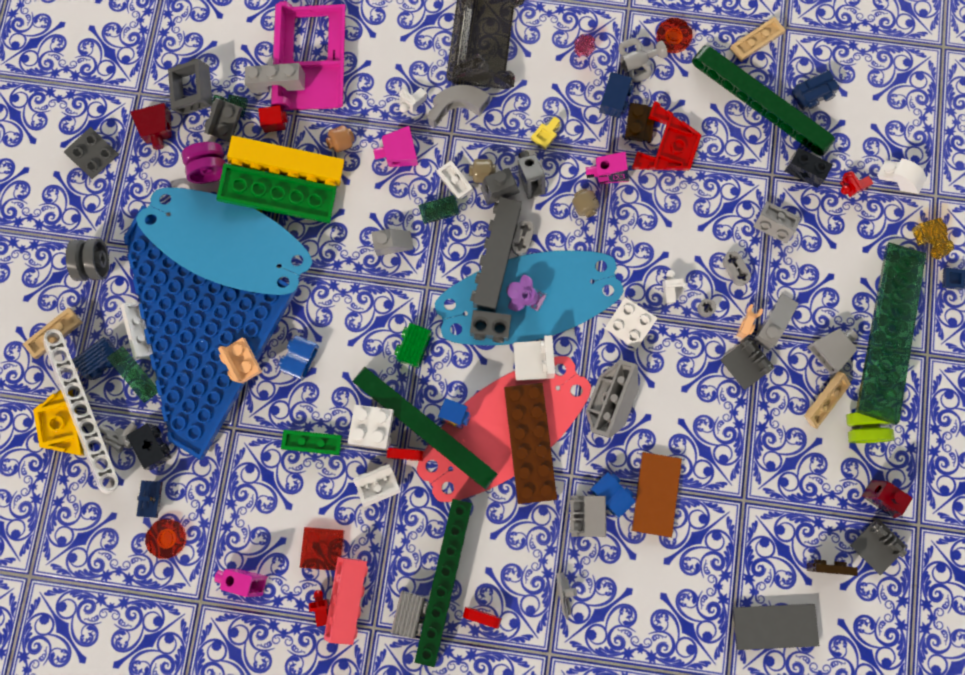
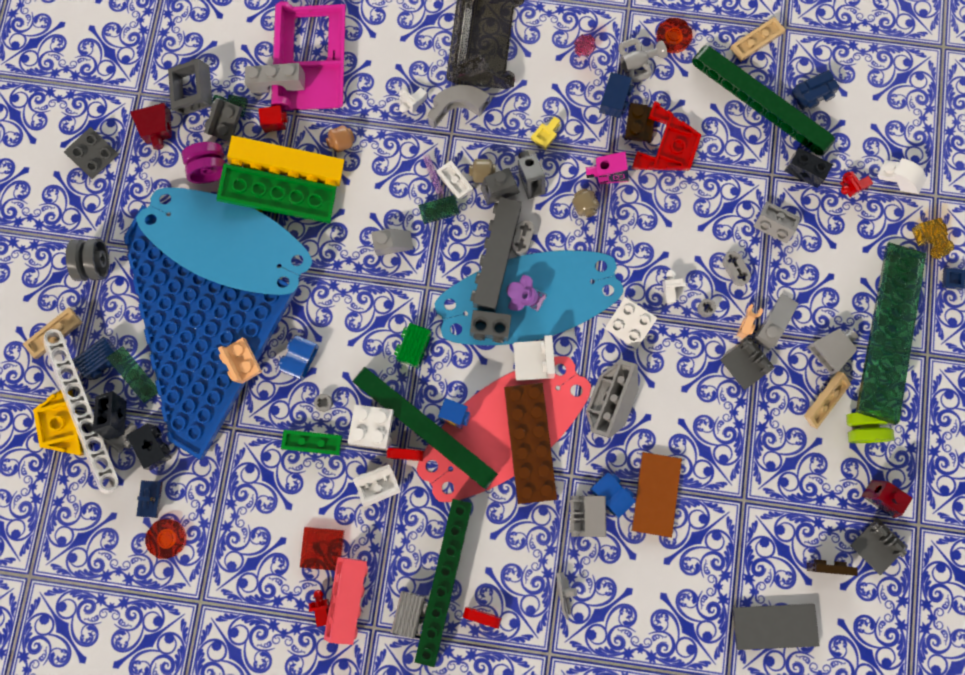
(109, 415): none -> black brick
(135, 330): white plate -> none
(241, 582): dark pink torso -> none
(323, 396): none -> light grey bush
(397, 148): dark pink torso -> none
(437, 180): none -> lavender piece

